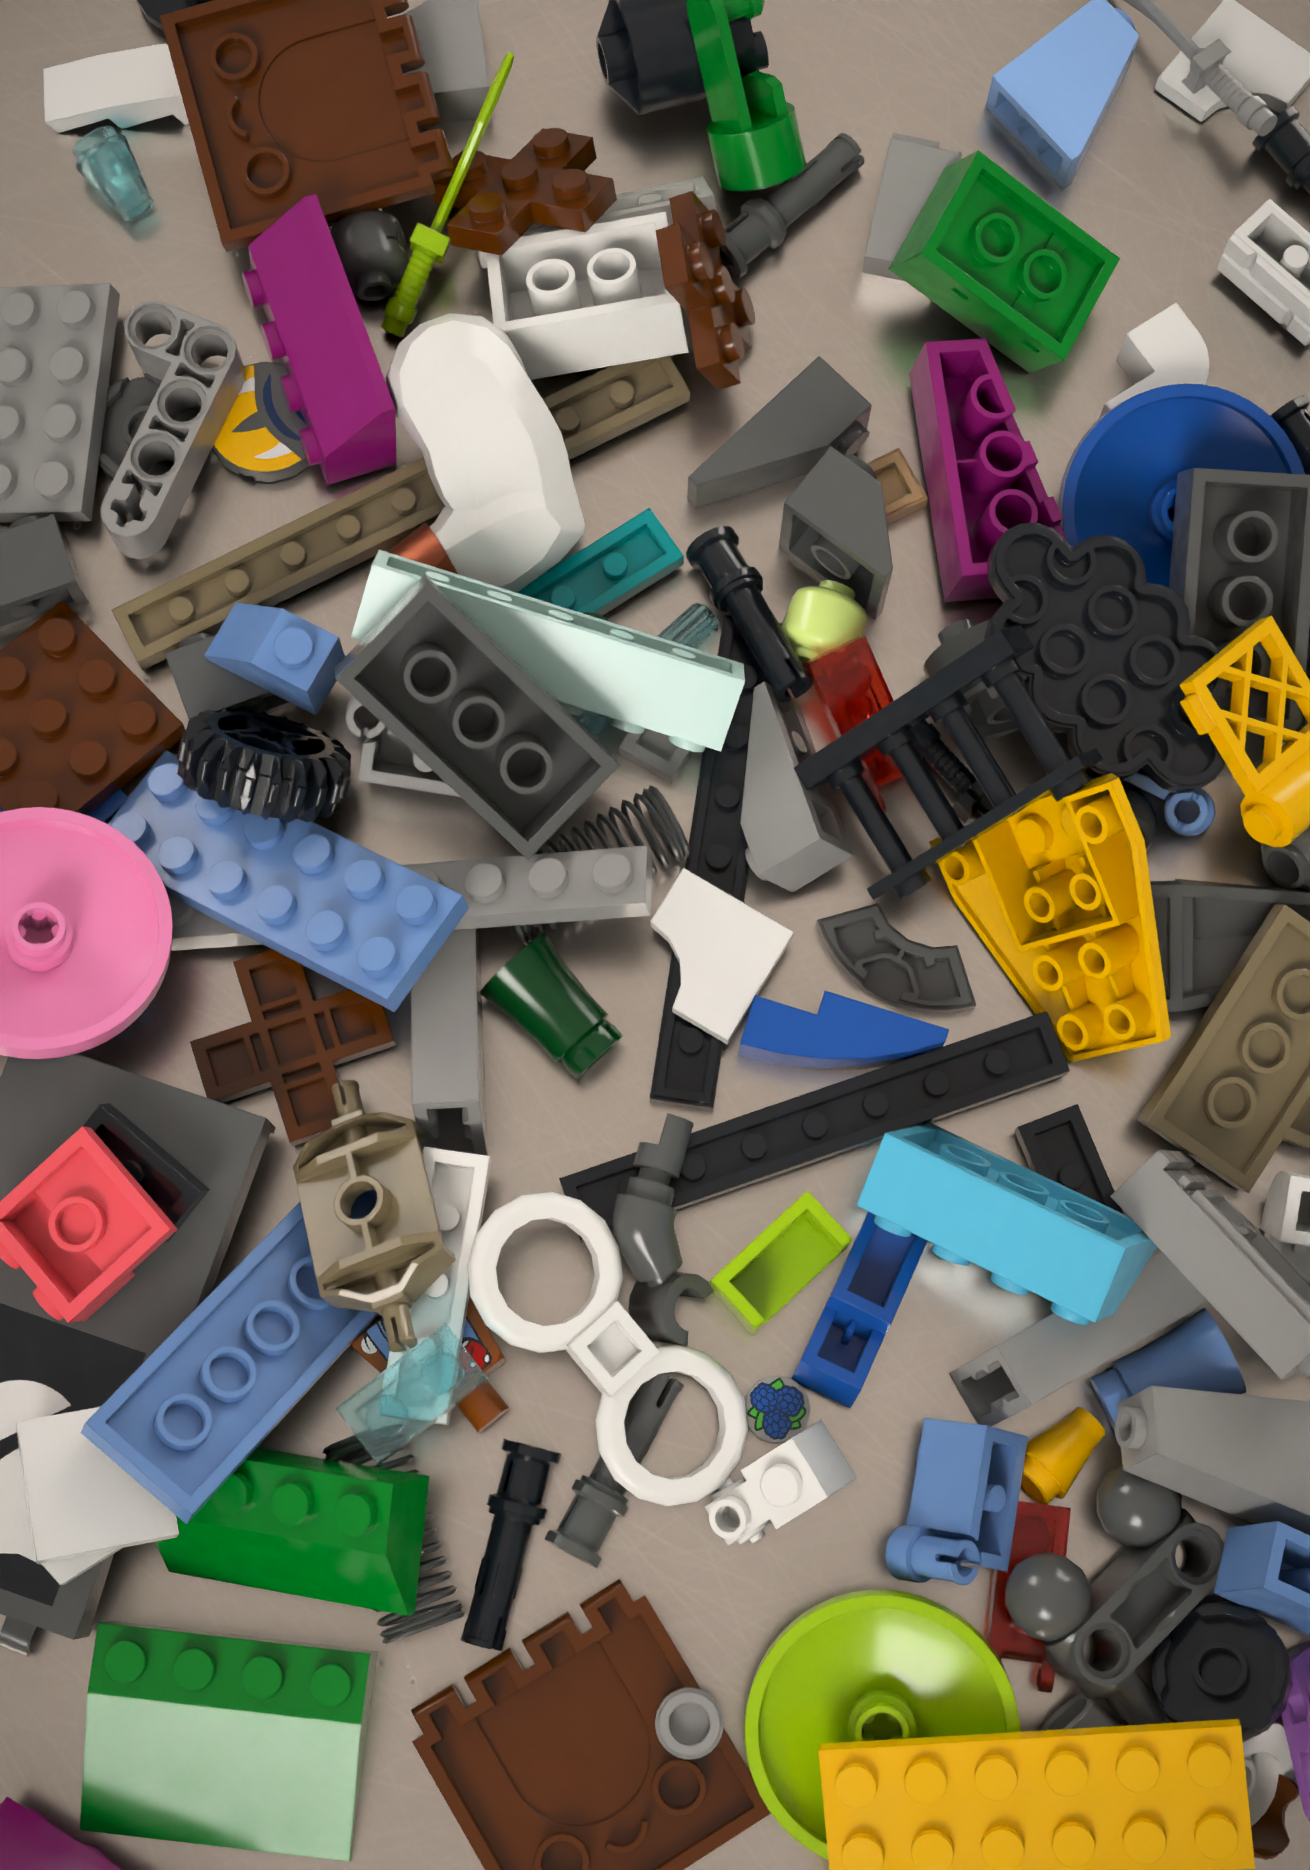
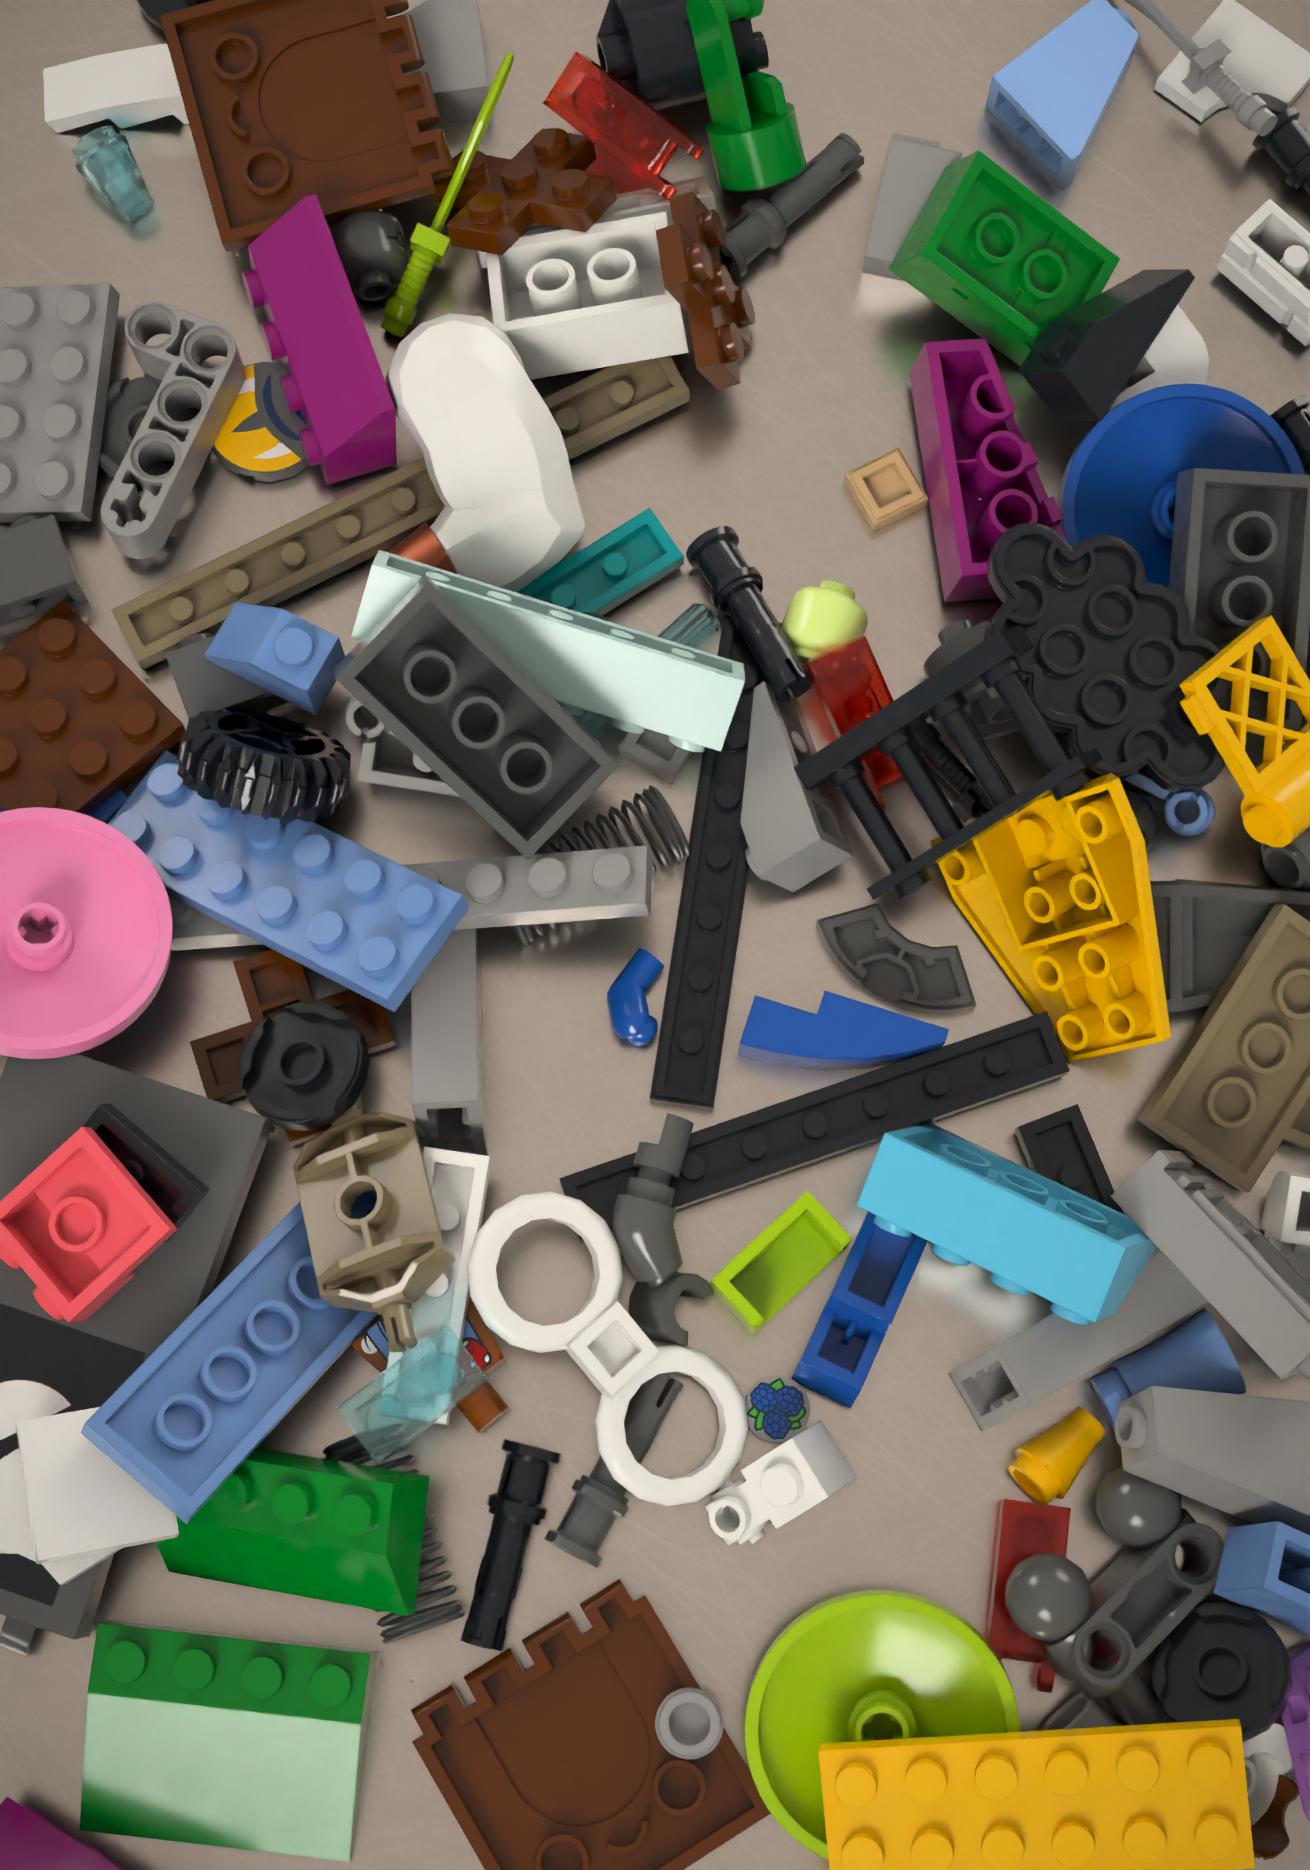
(304, 1066): none -> black tile
(552, 1006): dark green plant -> none
(619, 122): none -> clear red hinge
(628, 1001): none -> blue arm
(721, 951): white tile -> none
(785, 437): dark grey slope -> none
(840, 528): dark grey slope -> none
(959, 1503): medium blue hinge -> none
(1094, 348): none -> black slope

